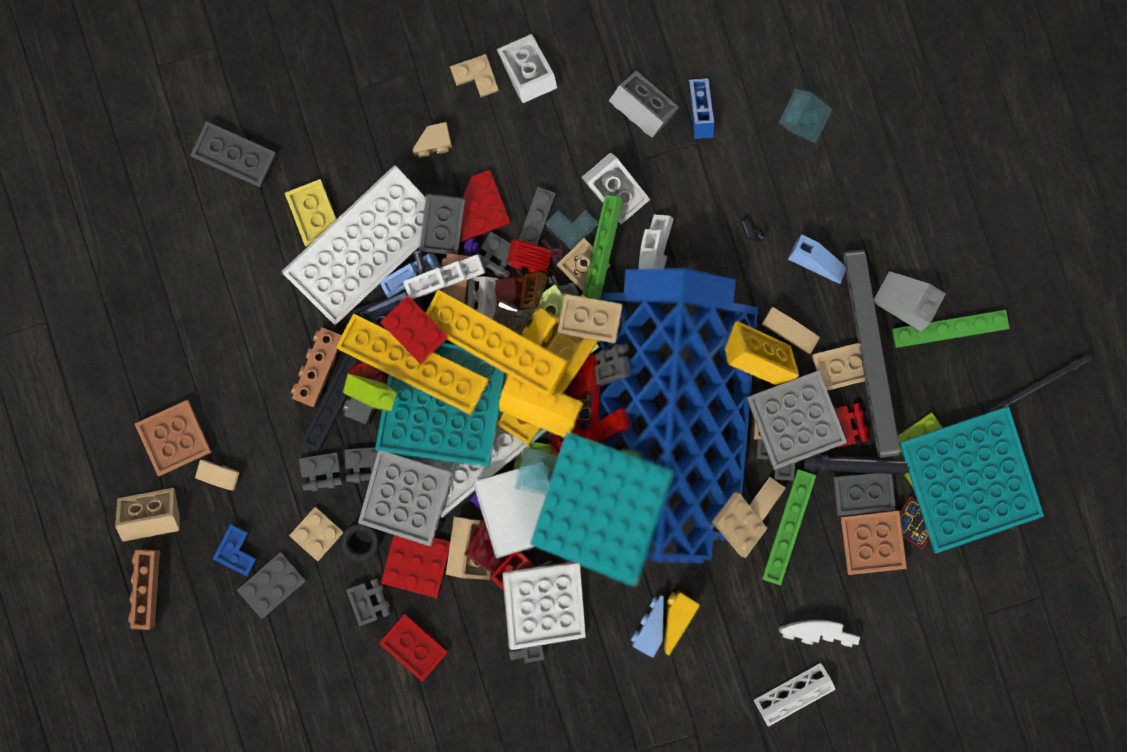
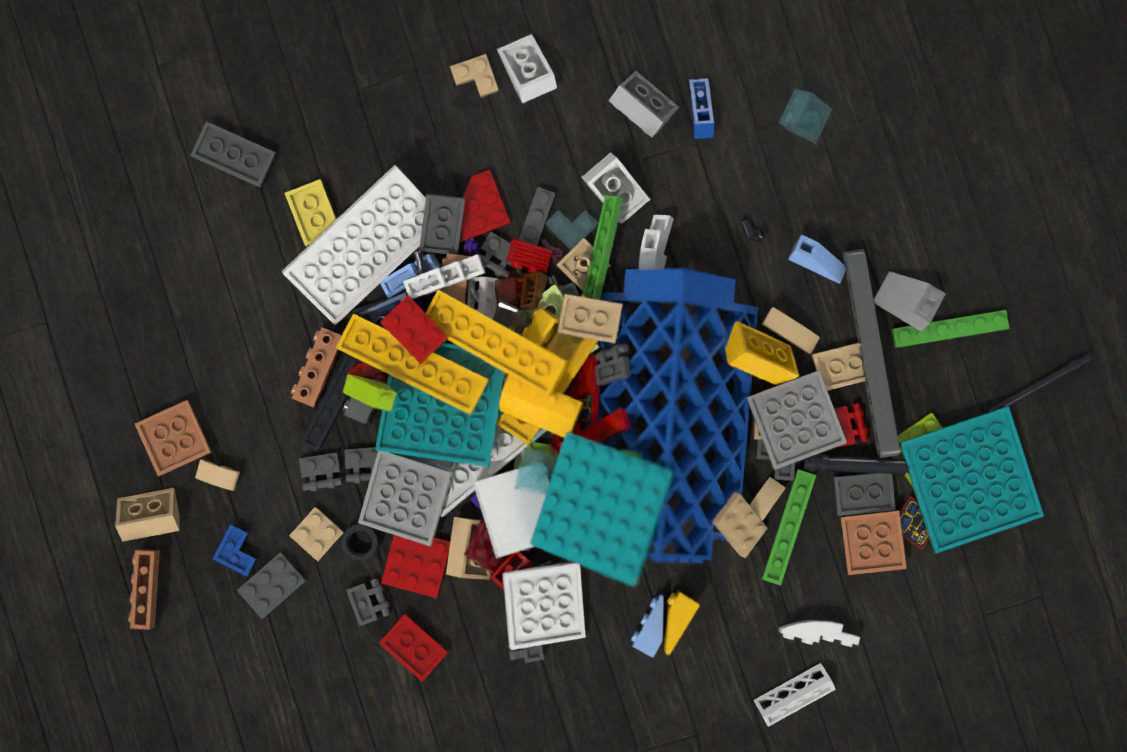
(433, 139): tan slope -> none

